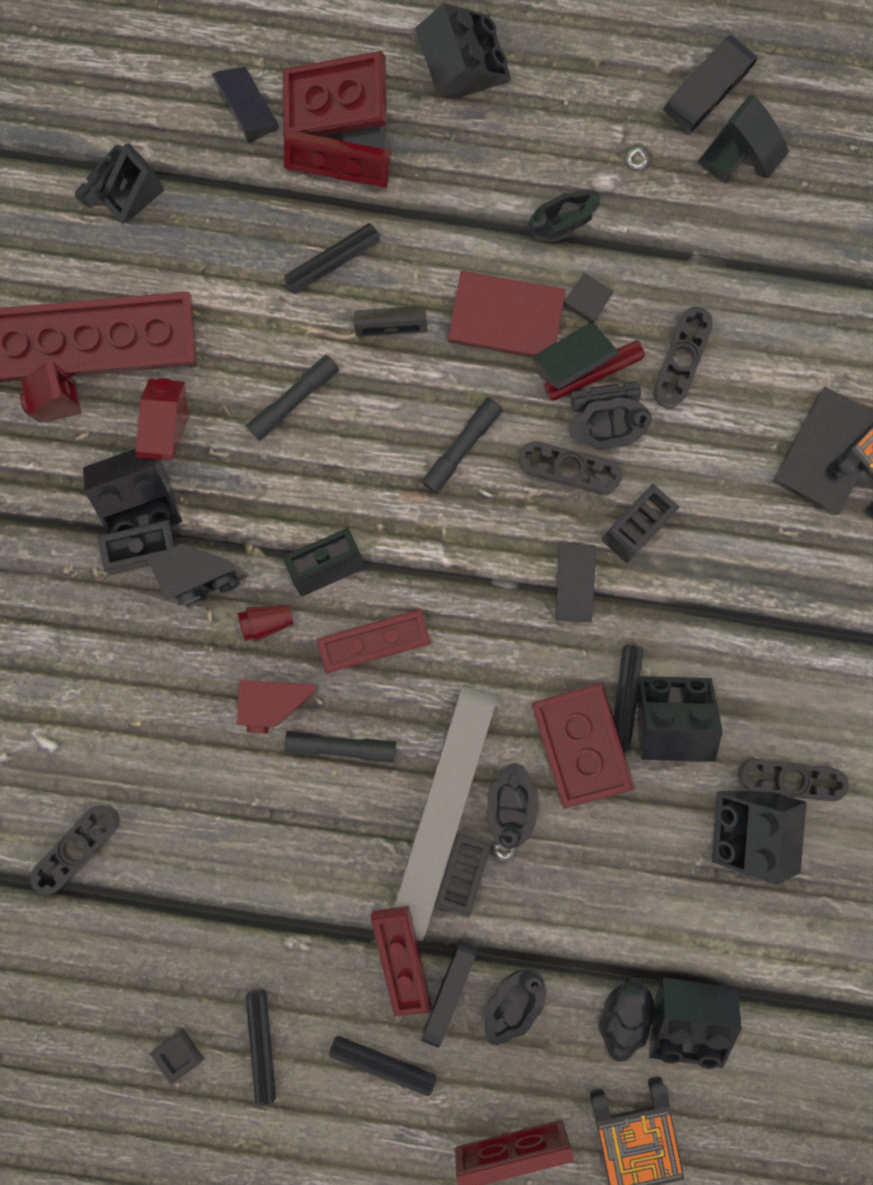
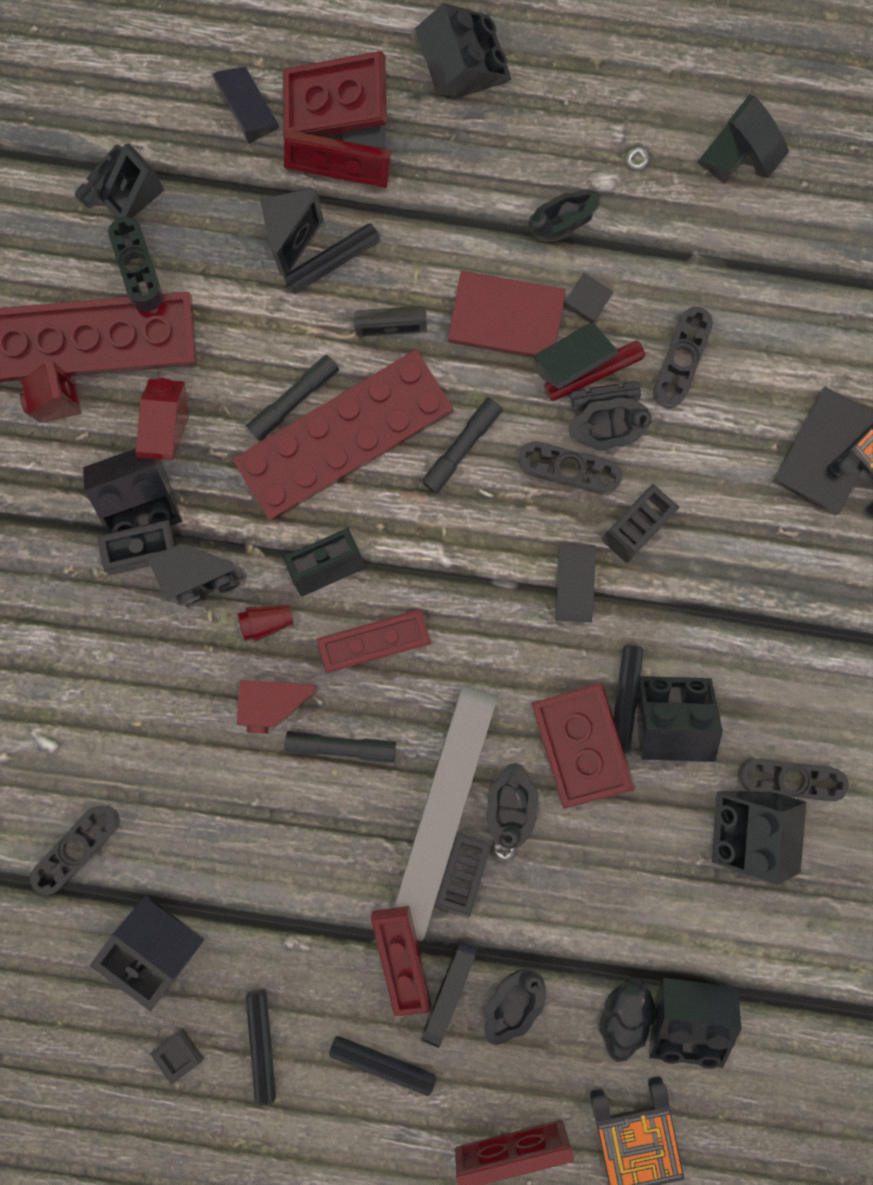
(133, 277): none -> black beam
(147, 953): none -> black slope
(291, 224): none -> black slope
(343, 435): none -> dark red plate
(710, 83): black beam -> none

